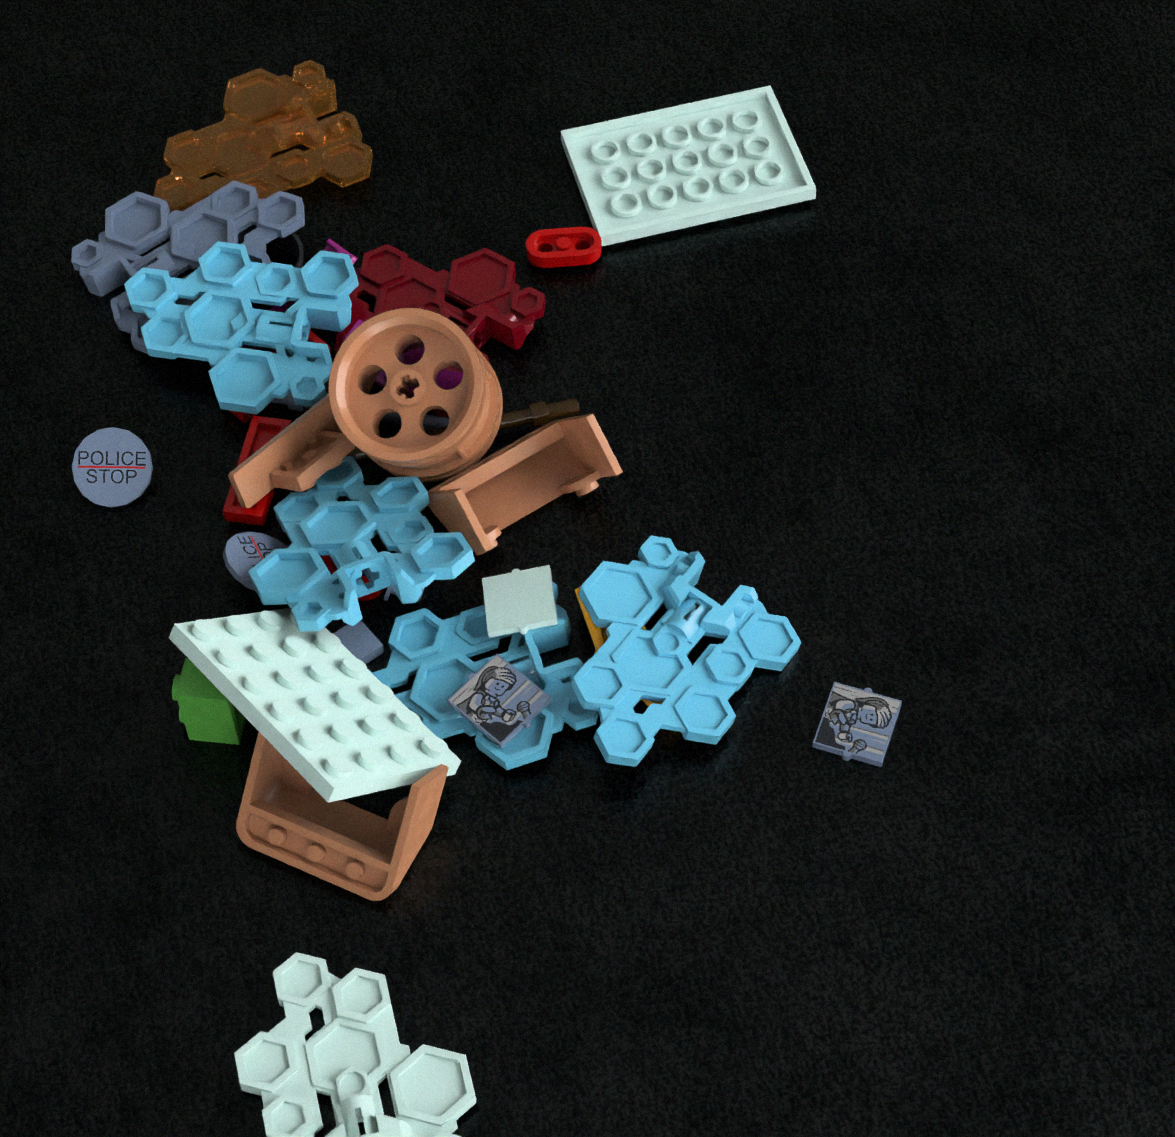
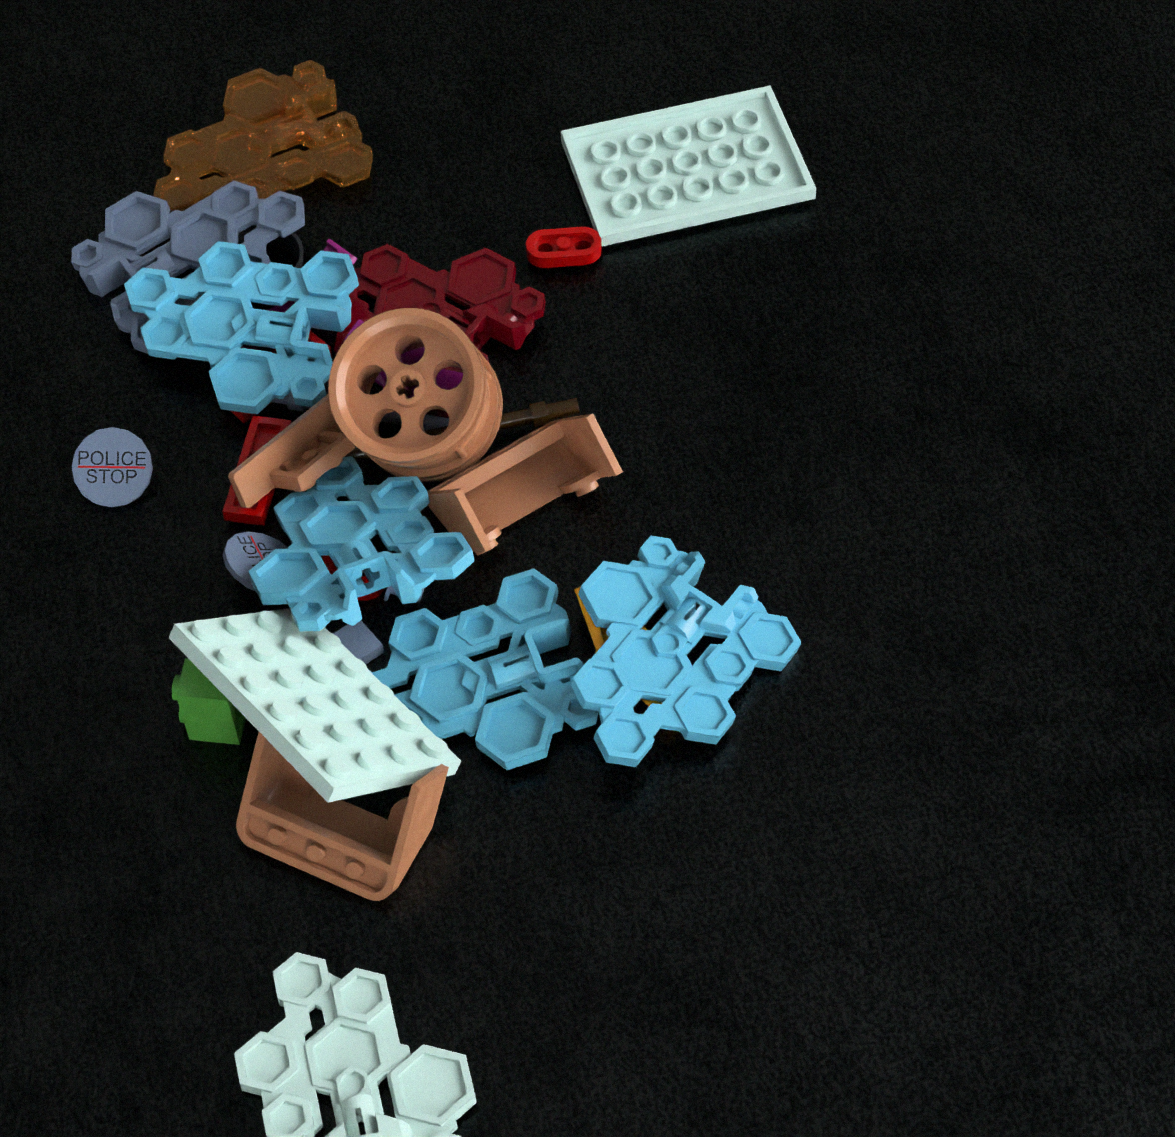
(499, 700): piece -> none
(519, 601): light aqua piece -> none
(857, 724): piece -> none

